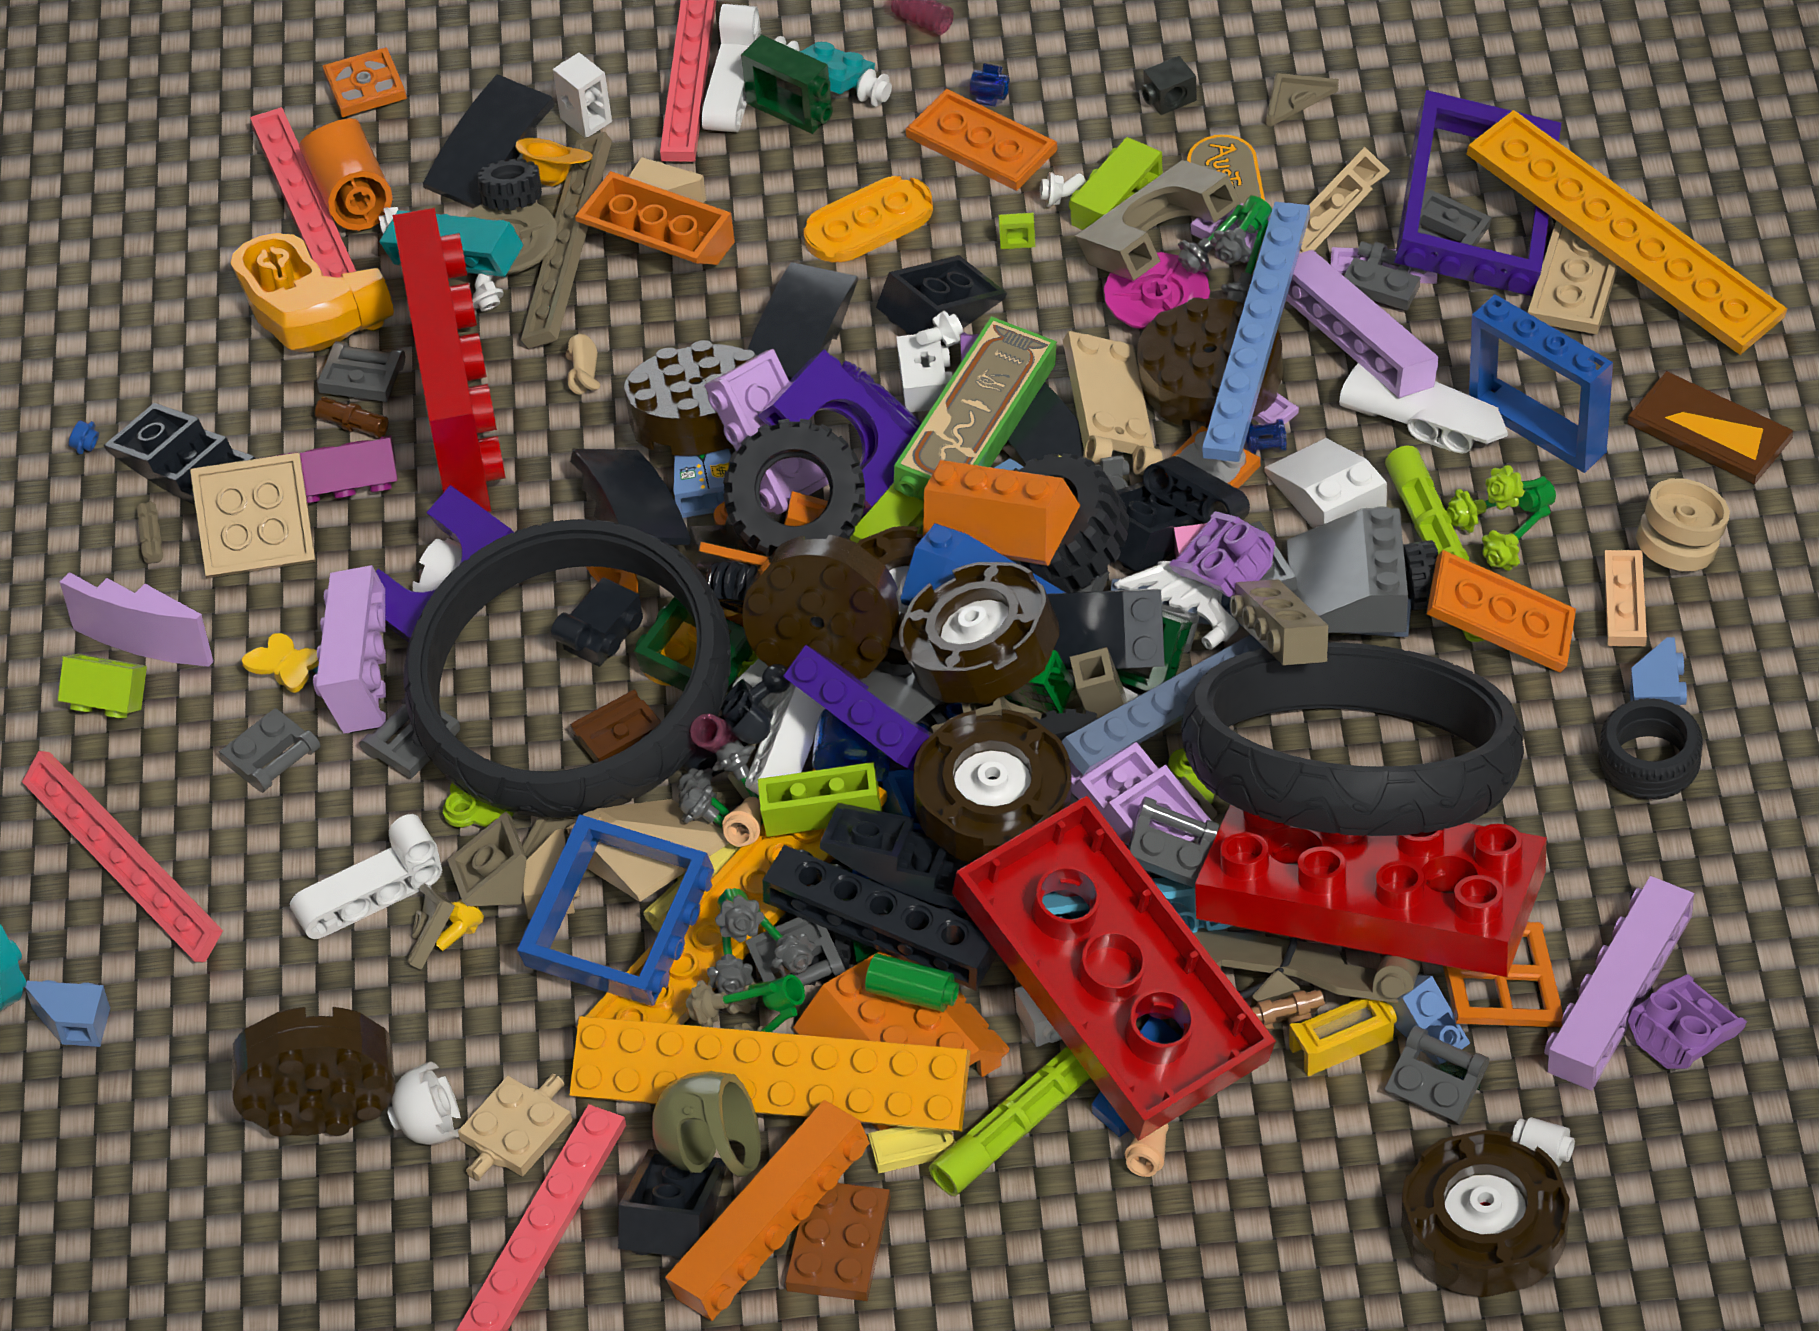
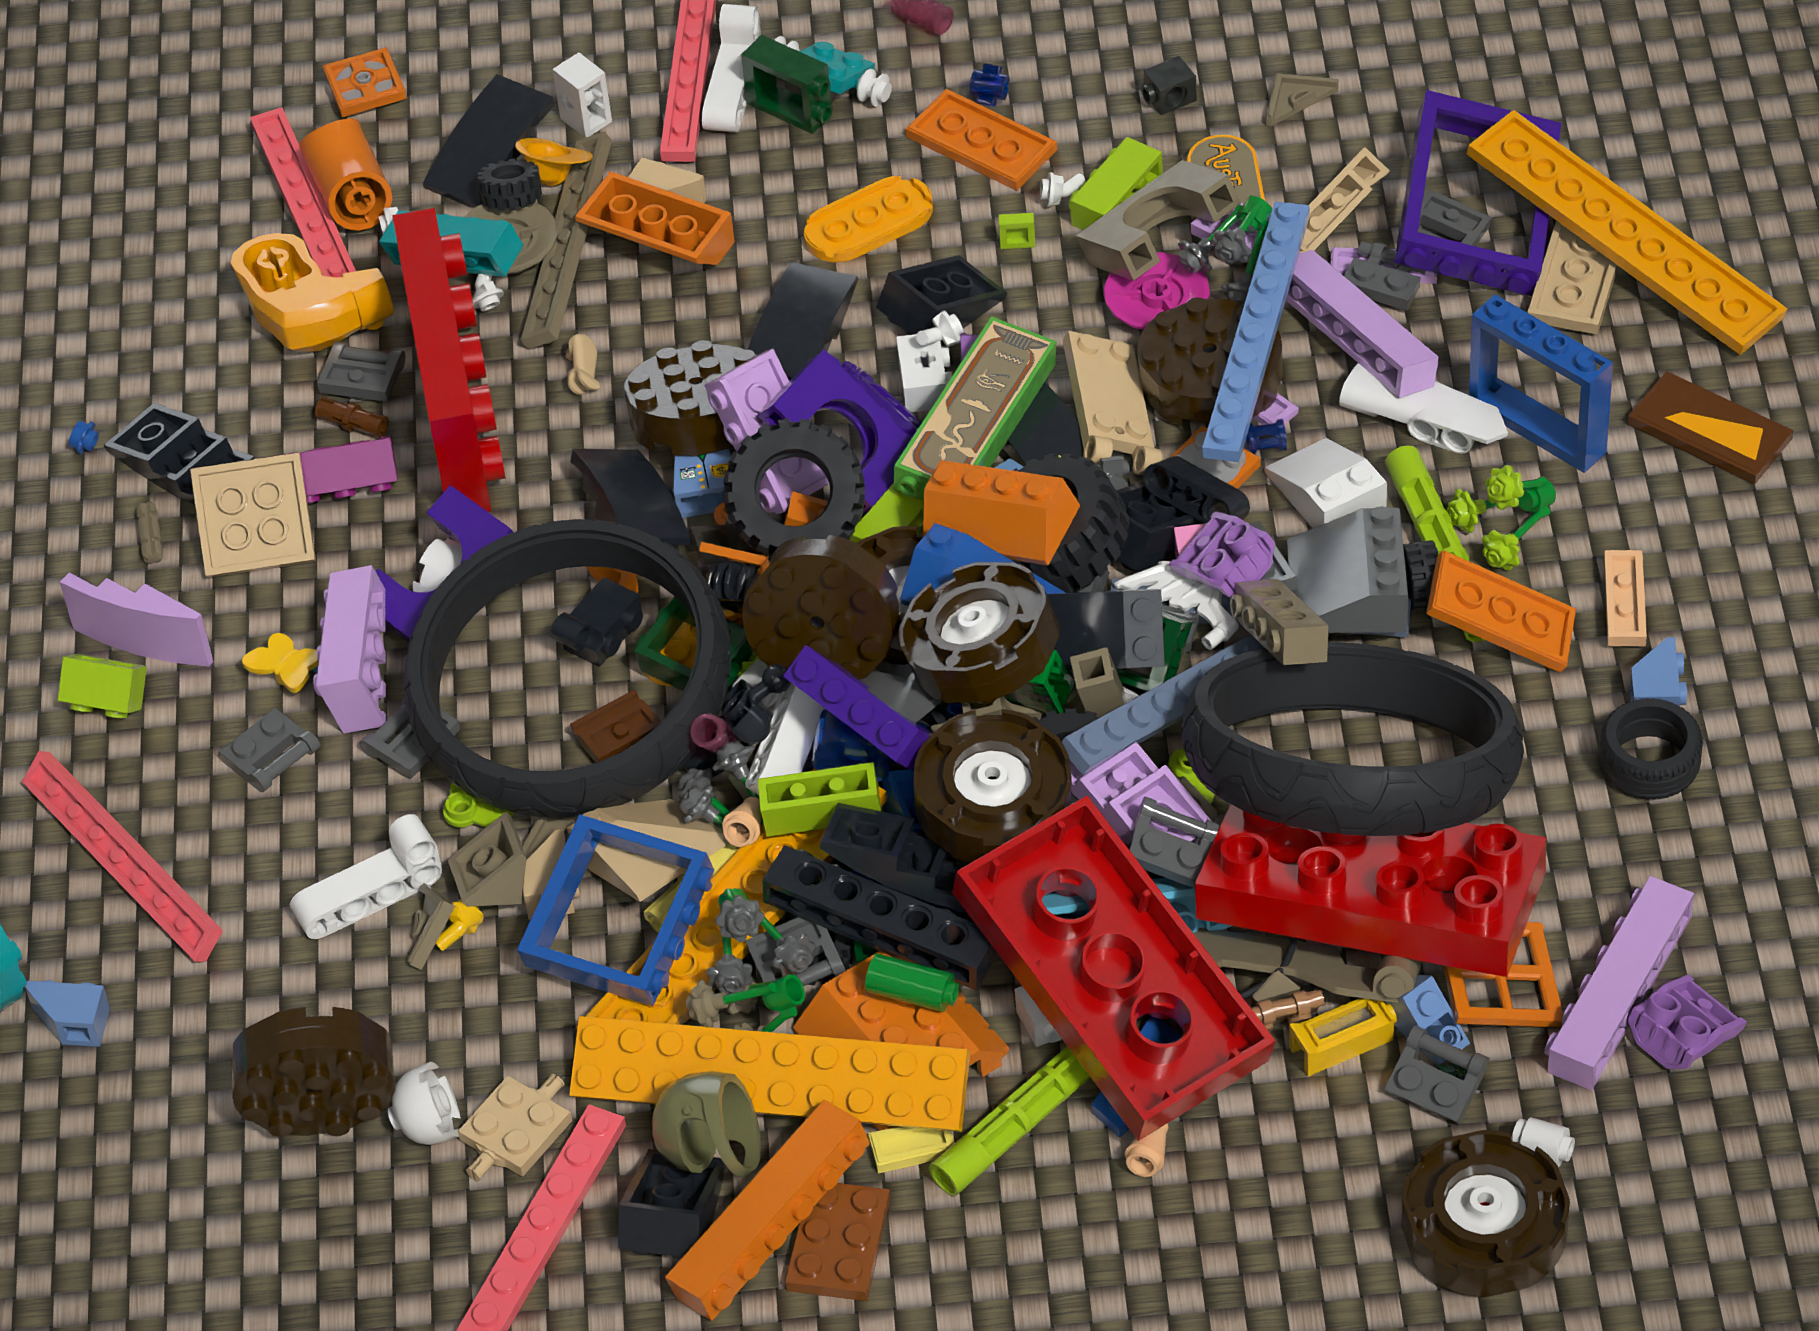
(1682, 524): tan wheel -> none

